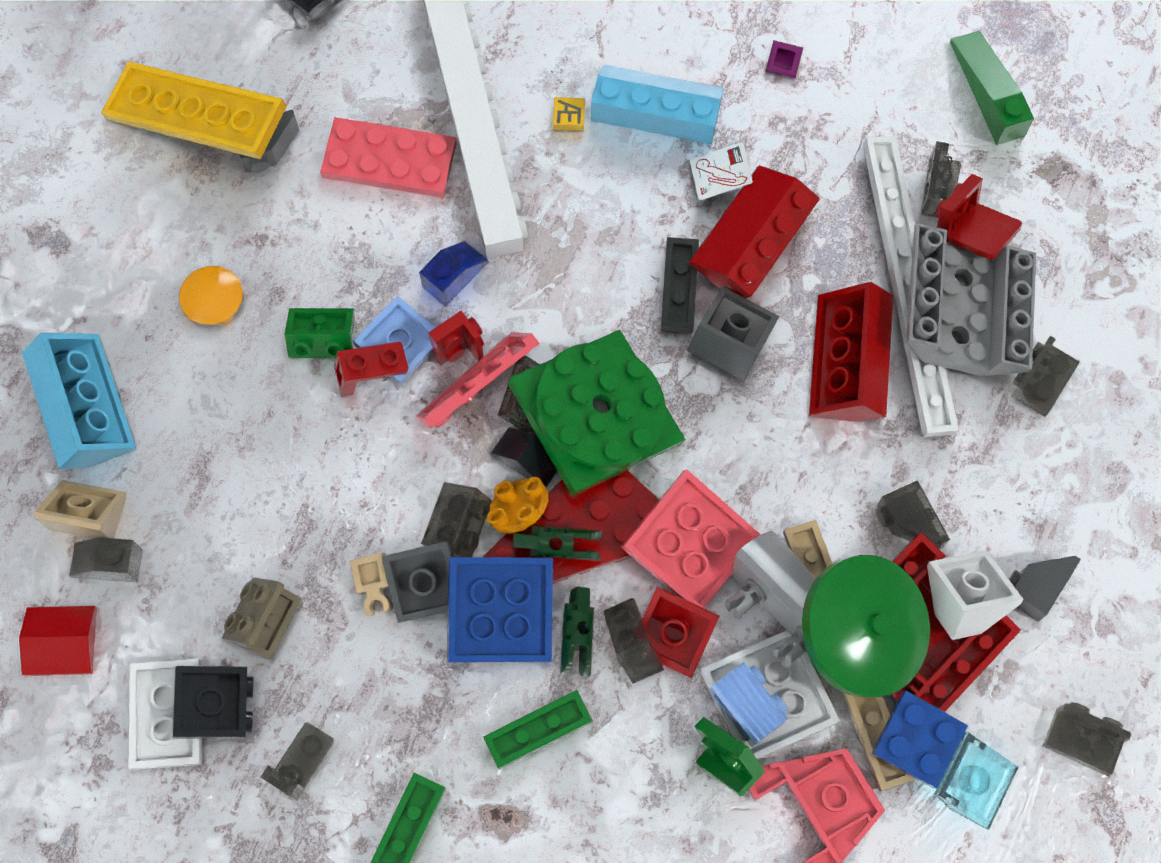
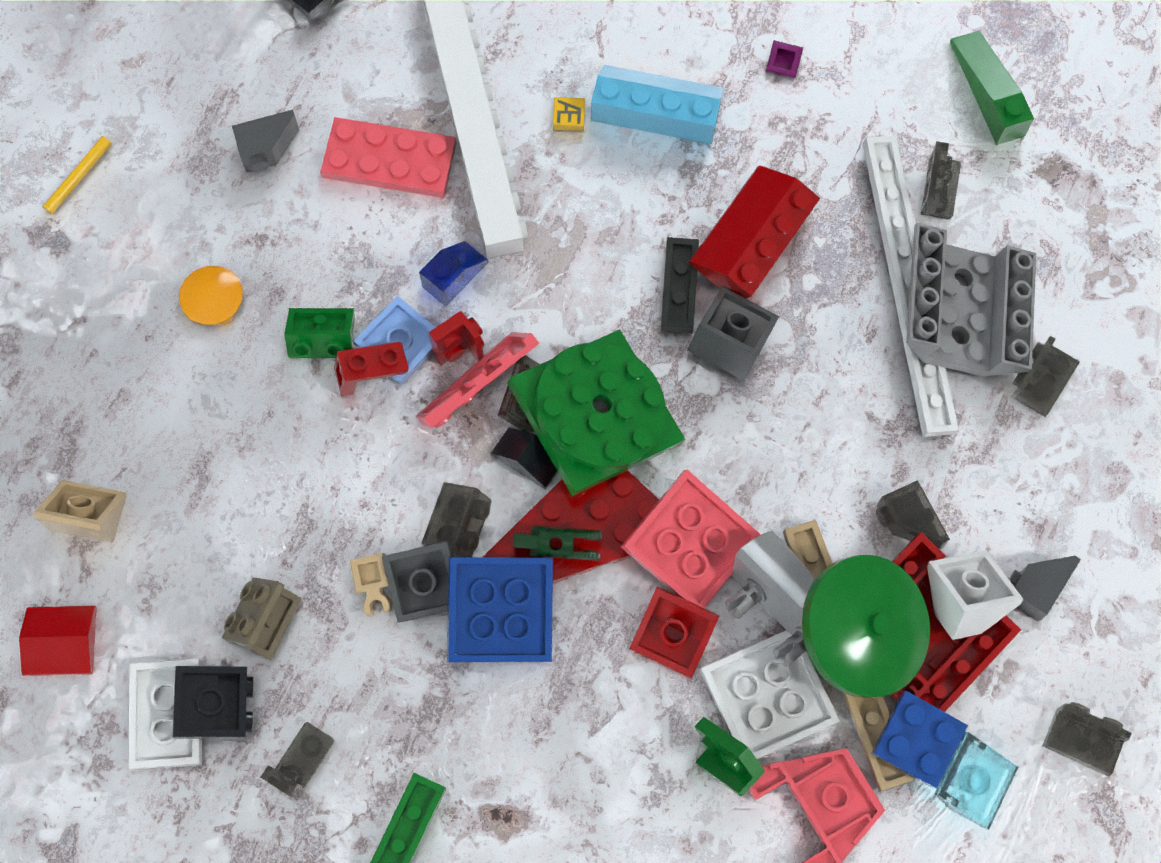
(77, 175): none -> yellow bar
(77, 399): medium azure slope -> none
(106, 560): clear smoke slope -> none
(194, 109): yellow plate -> none
(517, 505): light orange dish -> none
(538, 729): green plate -> none
(577, 617): dark green hinge -> none
(631, 641): clear smoke bracket -> none
(721, 171): white sticker -> none
(749, 703): light blue brick -> none
(852, 354): red slope -> none
(973, 224): red bracket -> none

